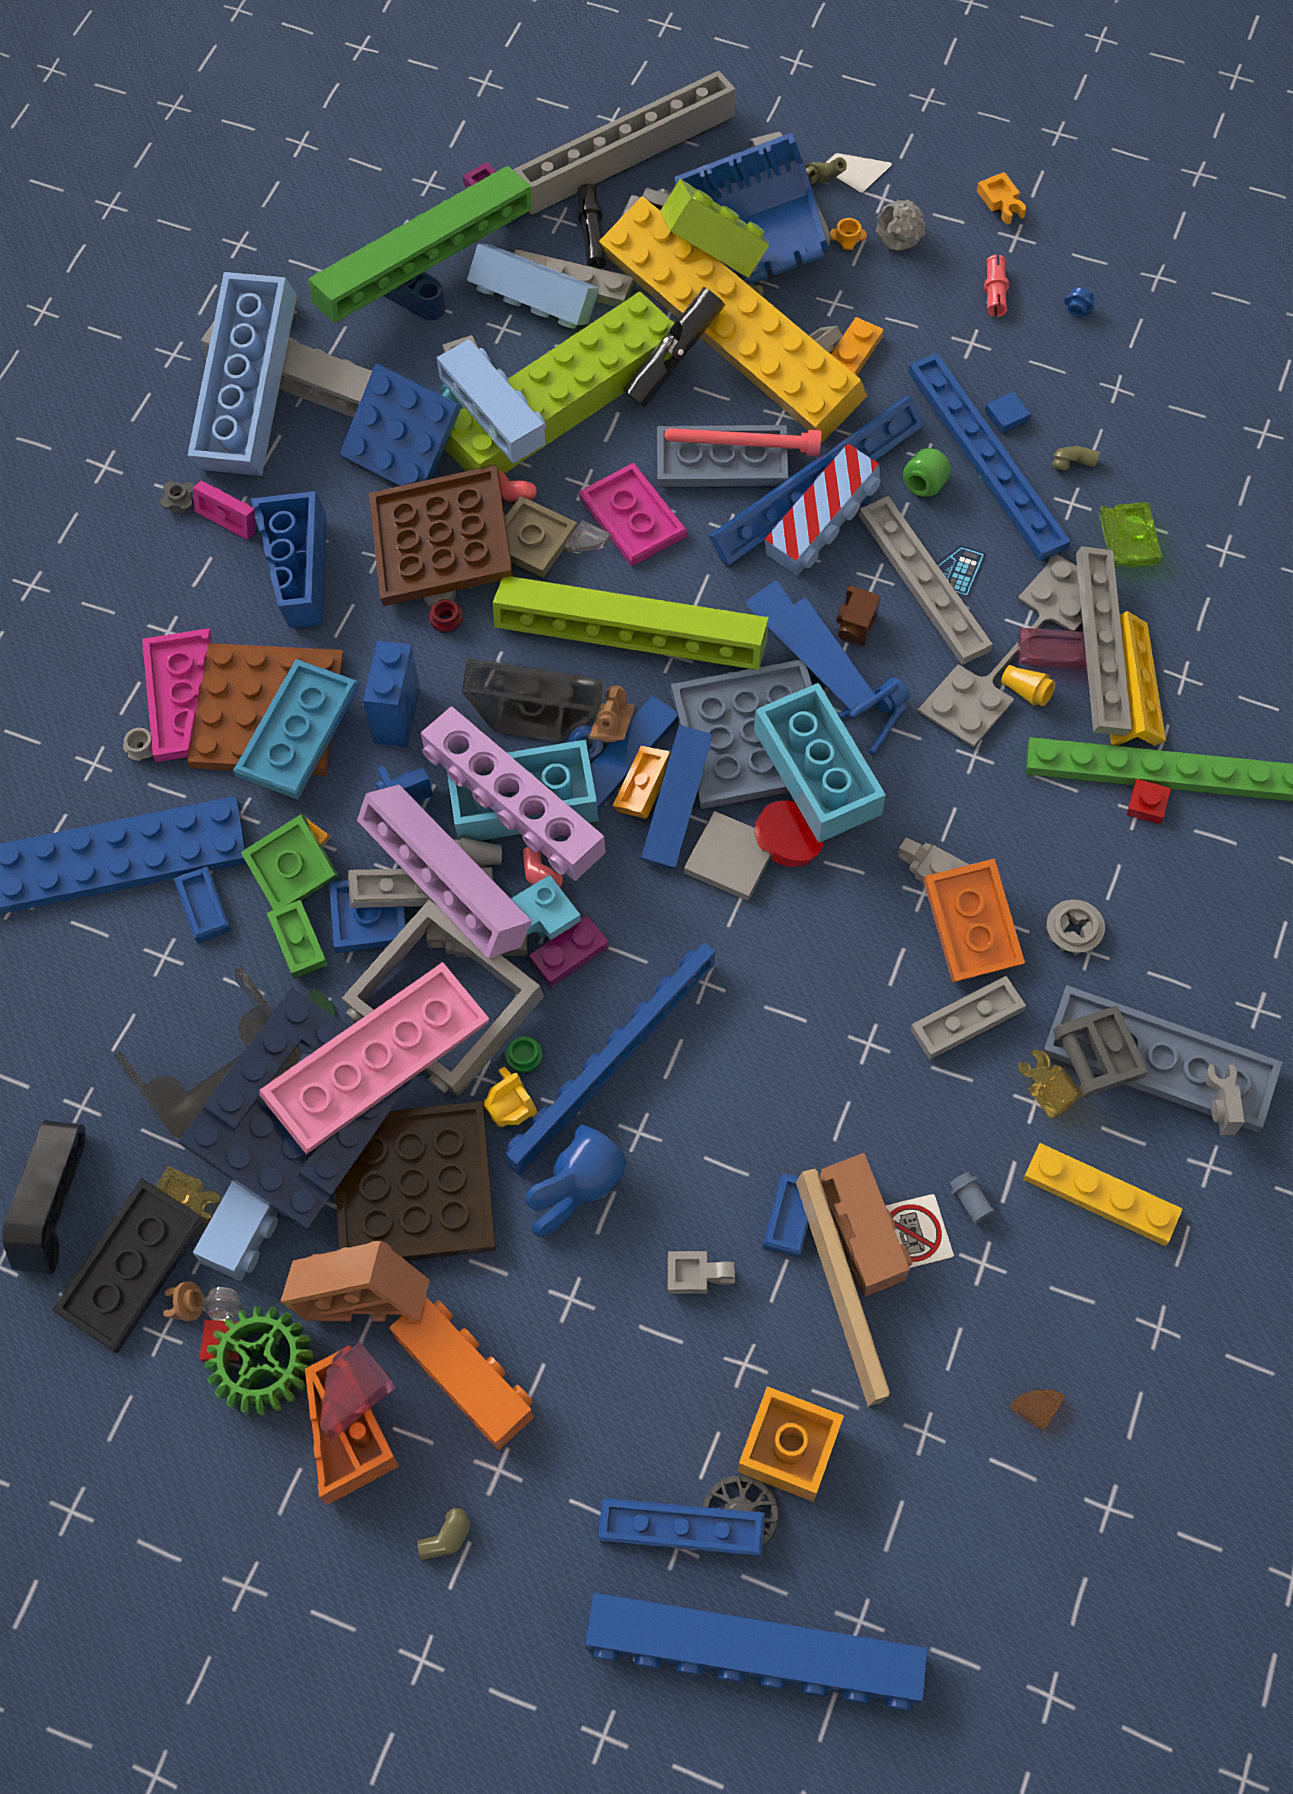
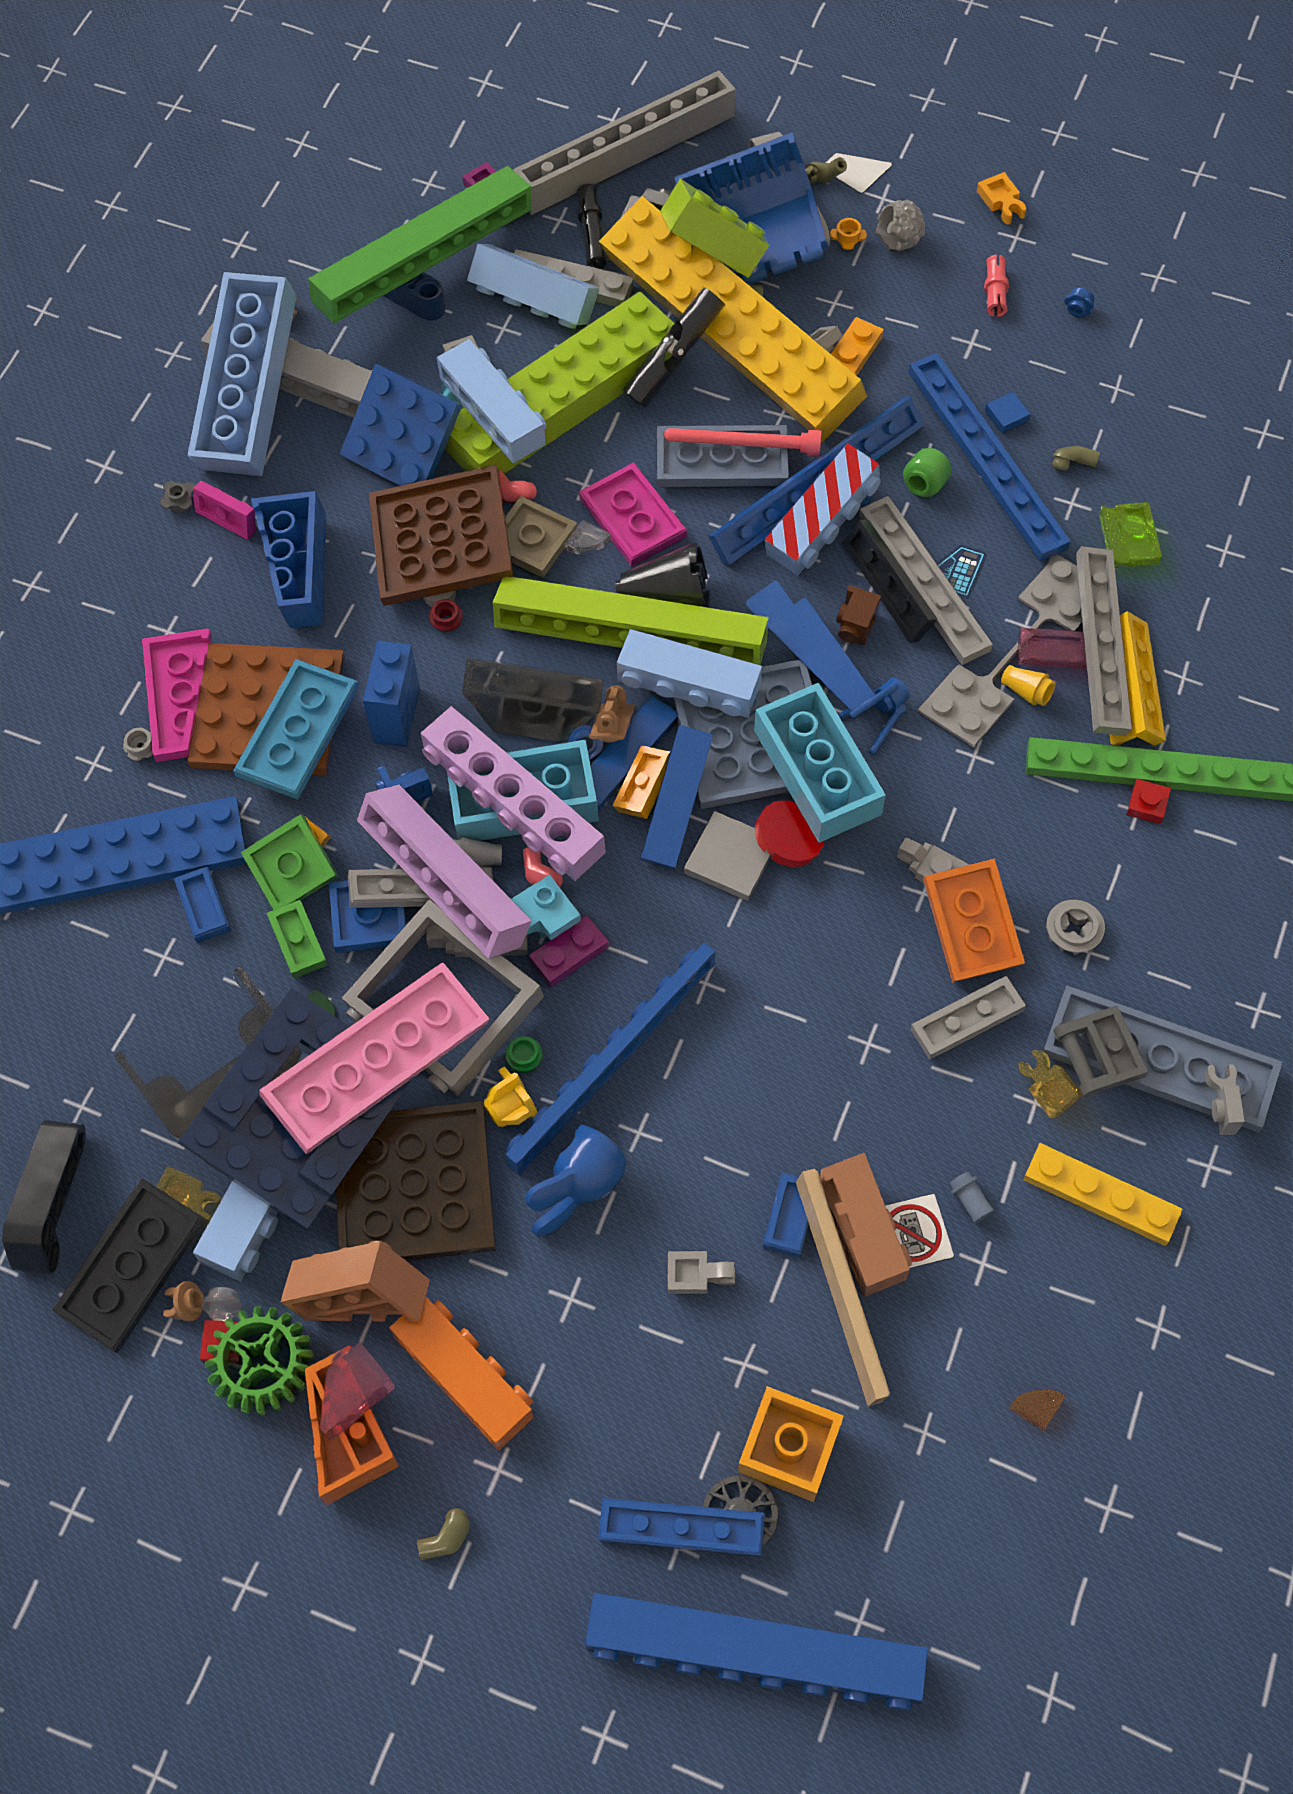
(671, 578): none -> black cone
(689, 673): none -> light blue brick
(889, 581): none -> black plate

